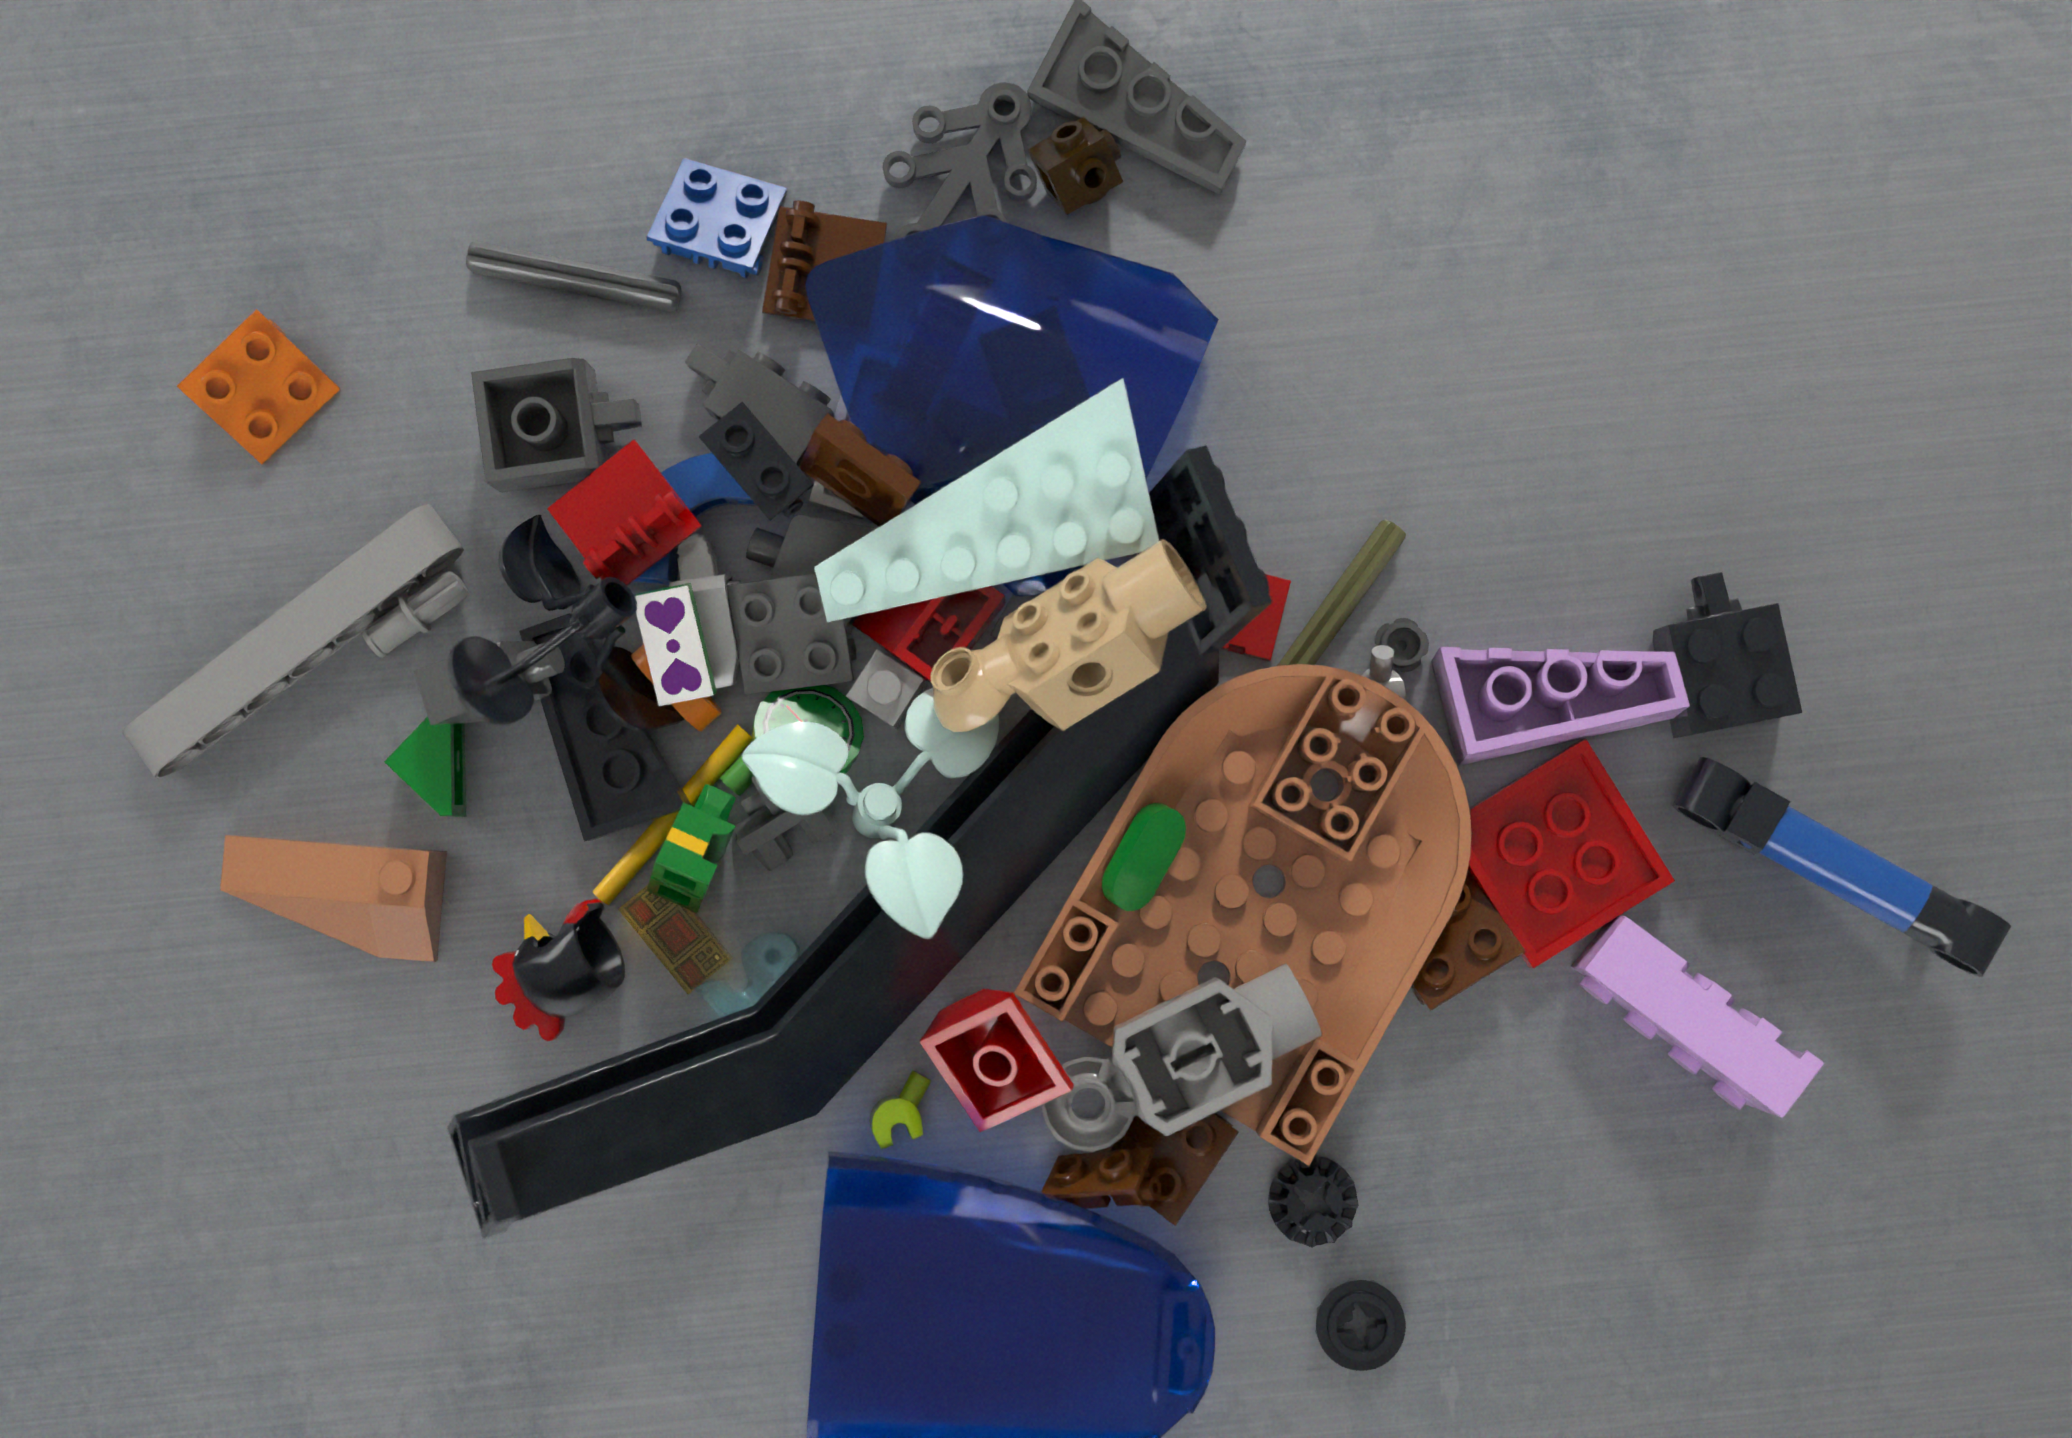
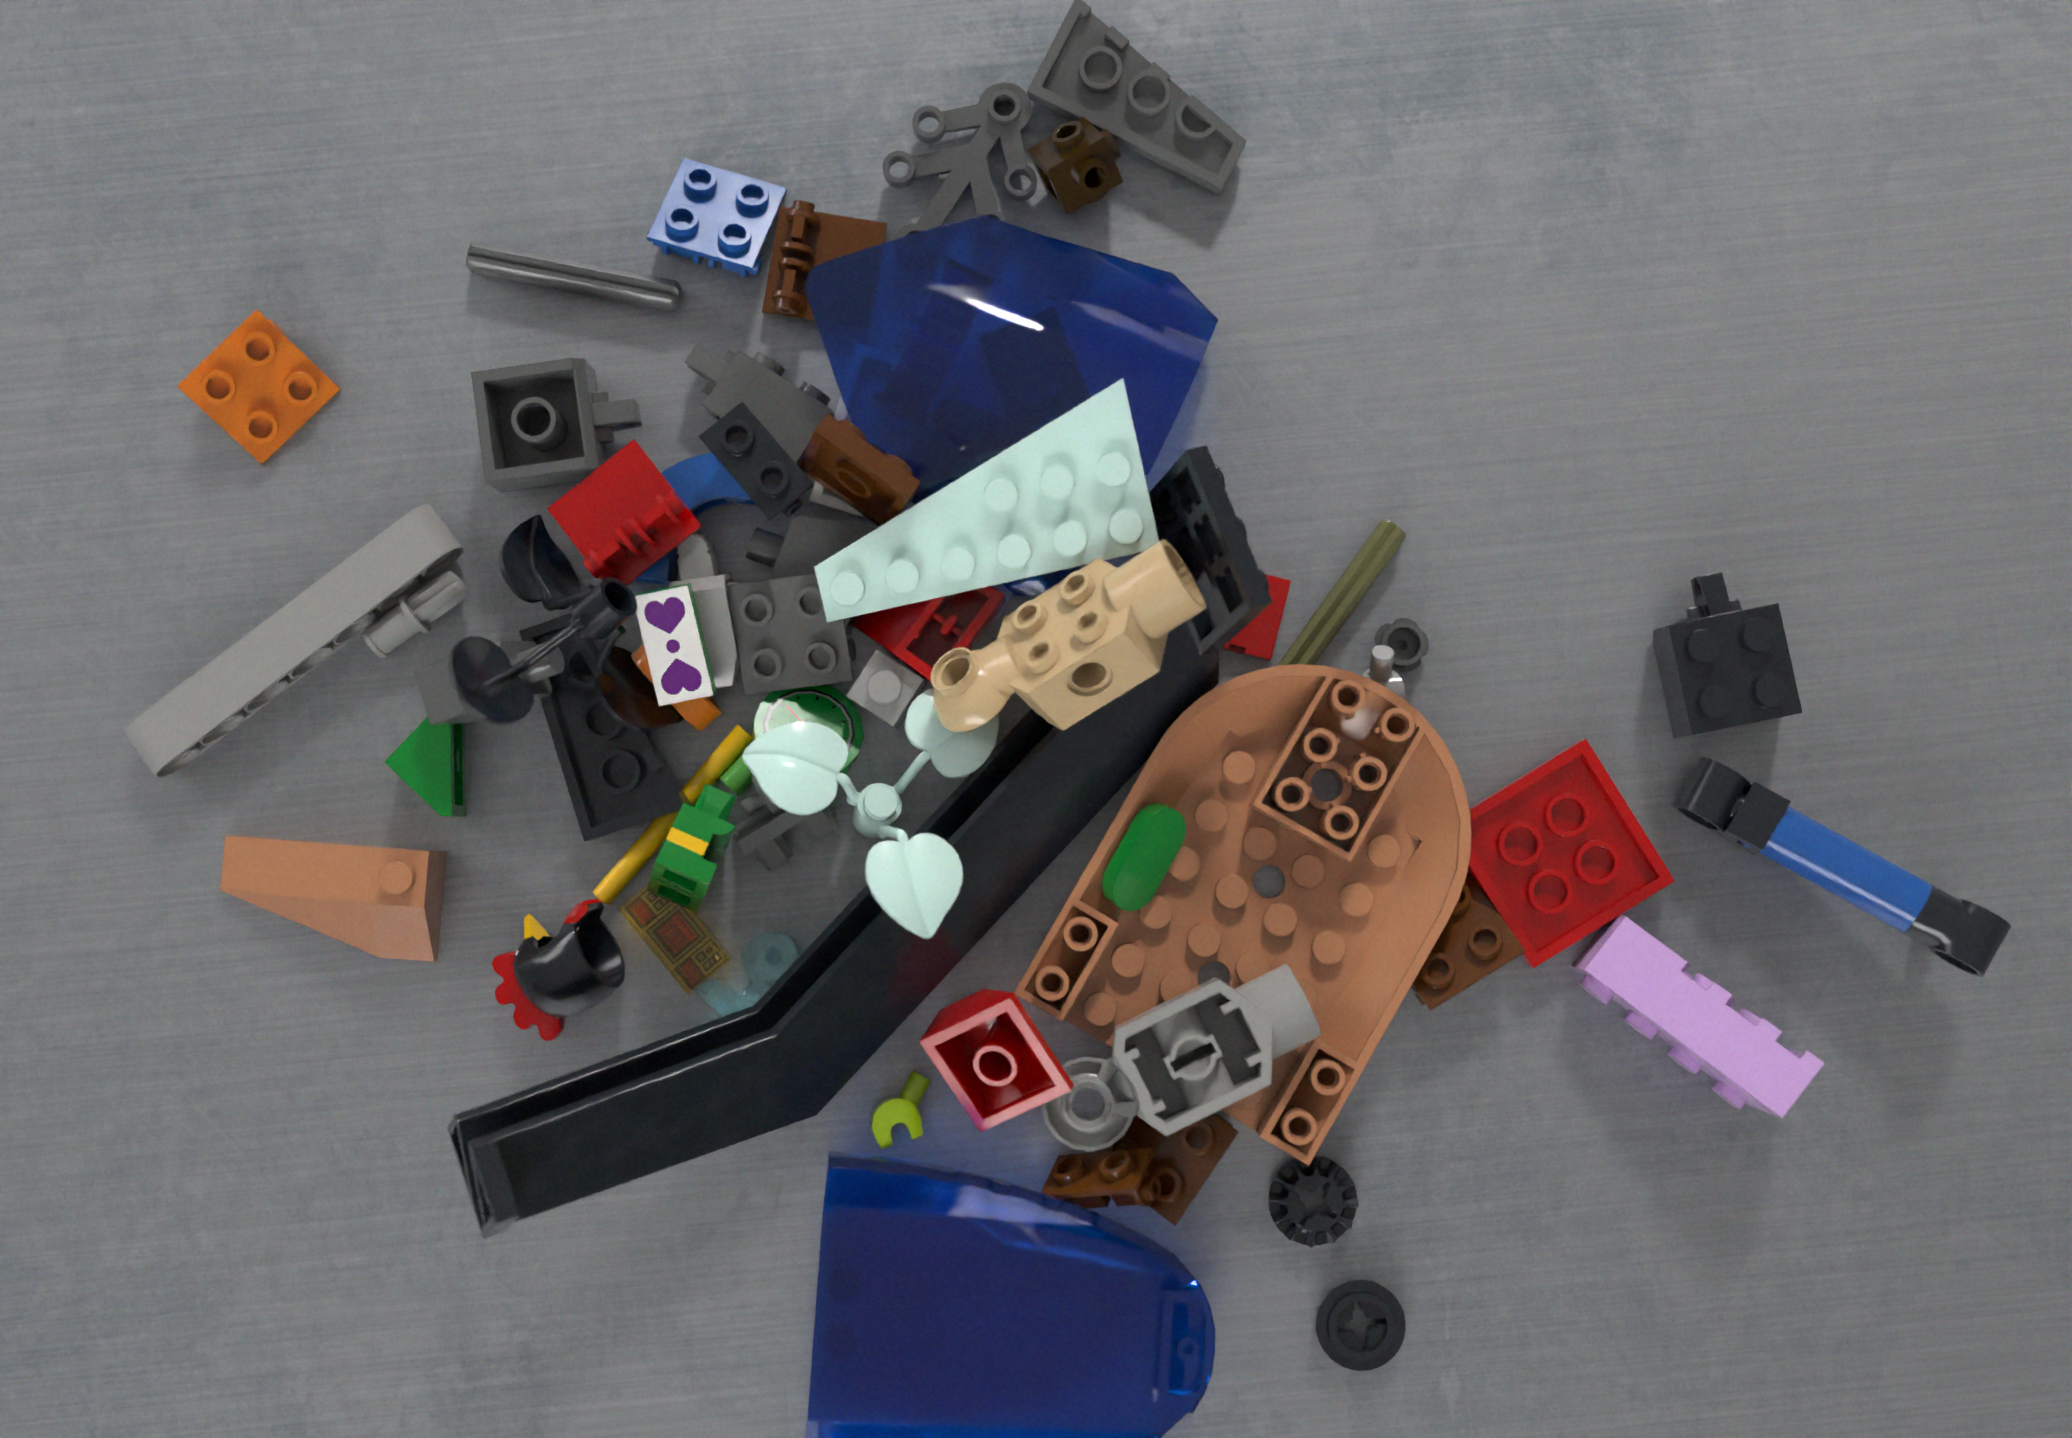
(1535, 699): lavender wedge -> none

